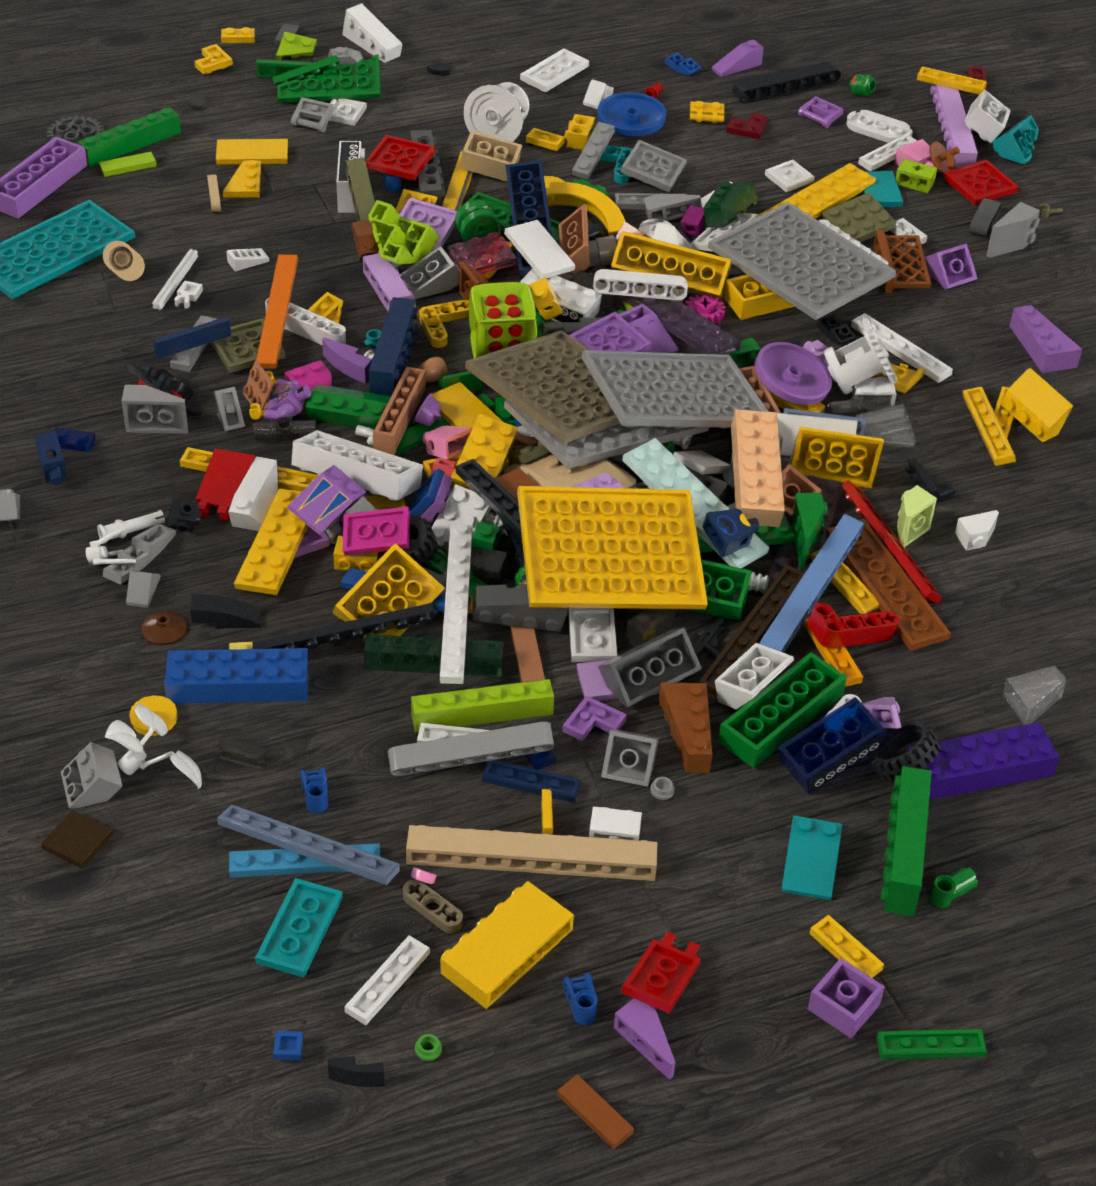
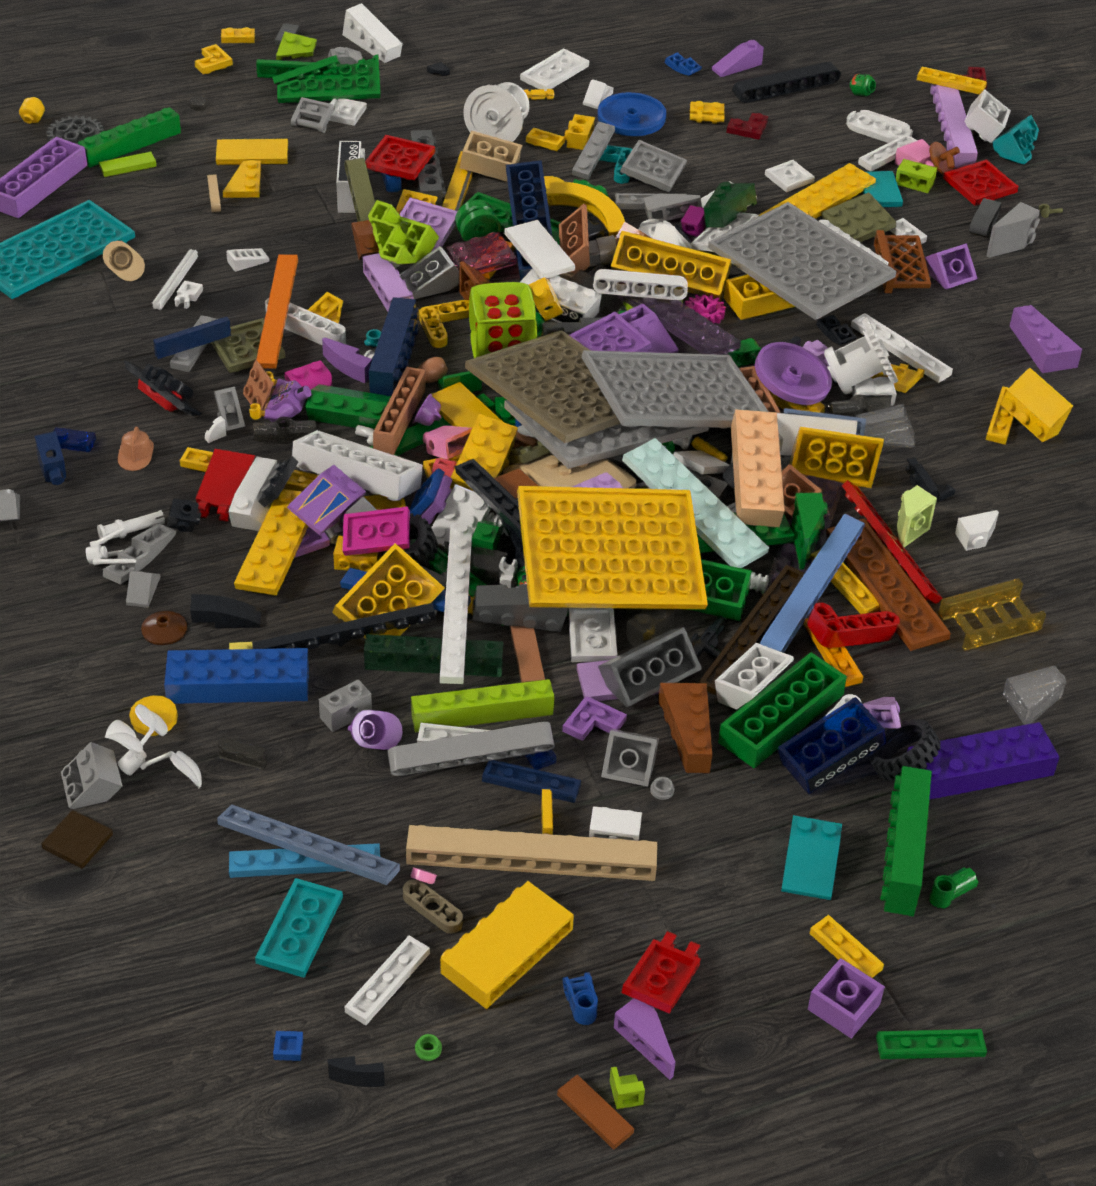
(31, 110): none -> yellow head
(135, 450): none -> nougat piece
(153, 411): light grey slope -> none
(216, 431): none -> white tile
(277, 481): none -> black plate
(315, 790): blue piece -> none
(344, 704): none -> light grey brick
(376, 729): none -> medium lavender piece
(508, 573): none -> white plate
(540, 94): none -> yellow axle
(626, 1089): none -> lime panel
(654, 90): red pin -> none
(699, 444): none -> yellow axle
(729, 530): dark blue torso -> none
(826, 111): medium lavender plate -> none
(985, 598): none -> clear yellow fence
(989, 426): yellow tile -> none

